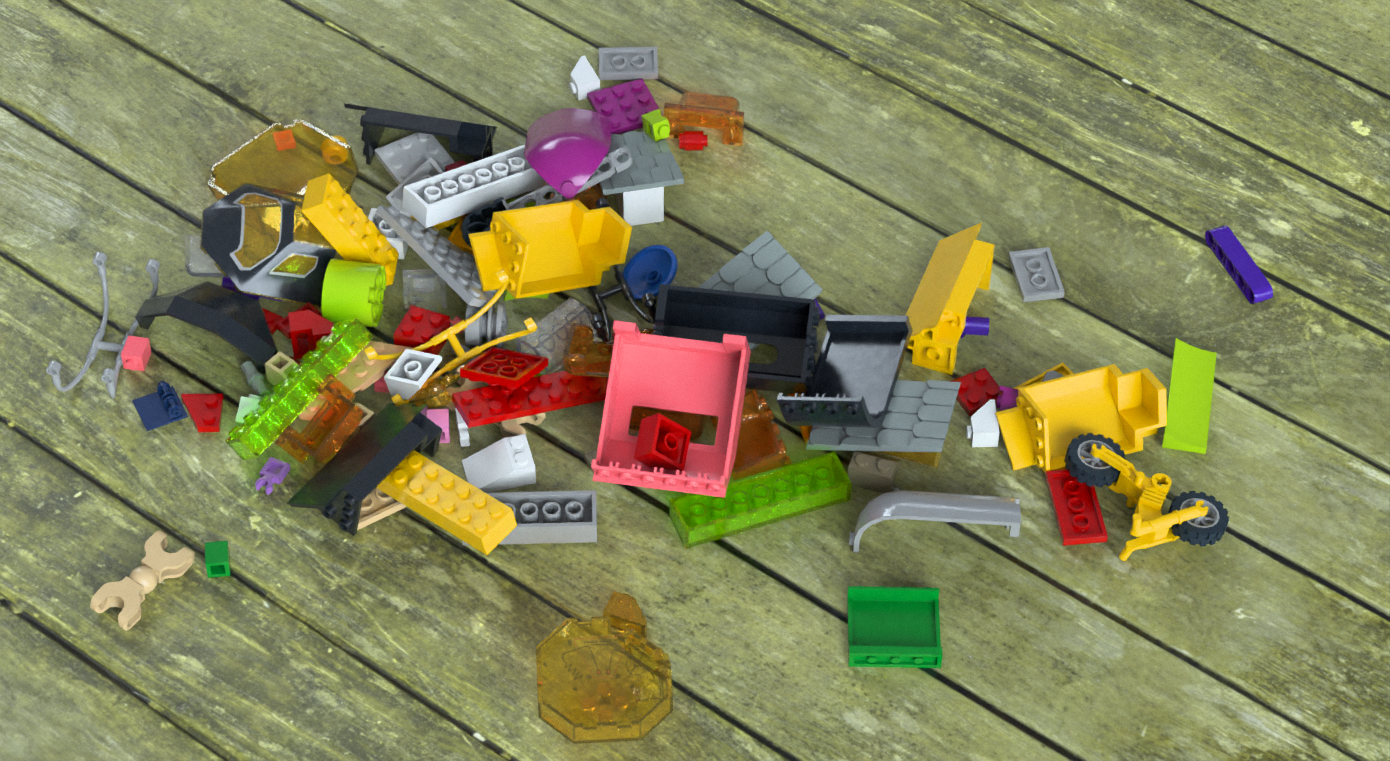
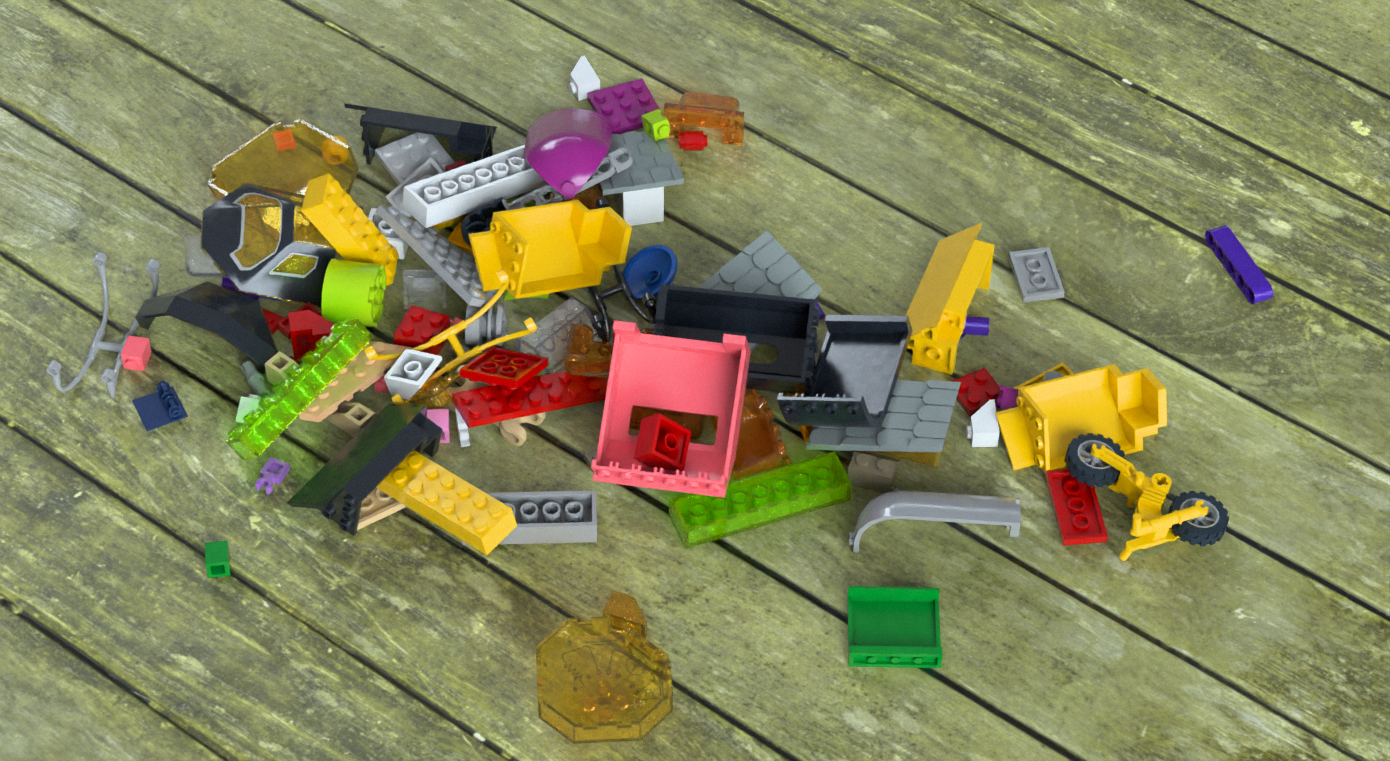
(131, 591): tan piece -> none
(204, 410): red wing -> none
(327, 428): clear orange windscreen -> none
(501, 465): white slope -> none
(628, 63): light grey plate -> none
(1189, 398): lime arch -> none

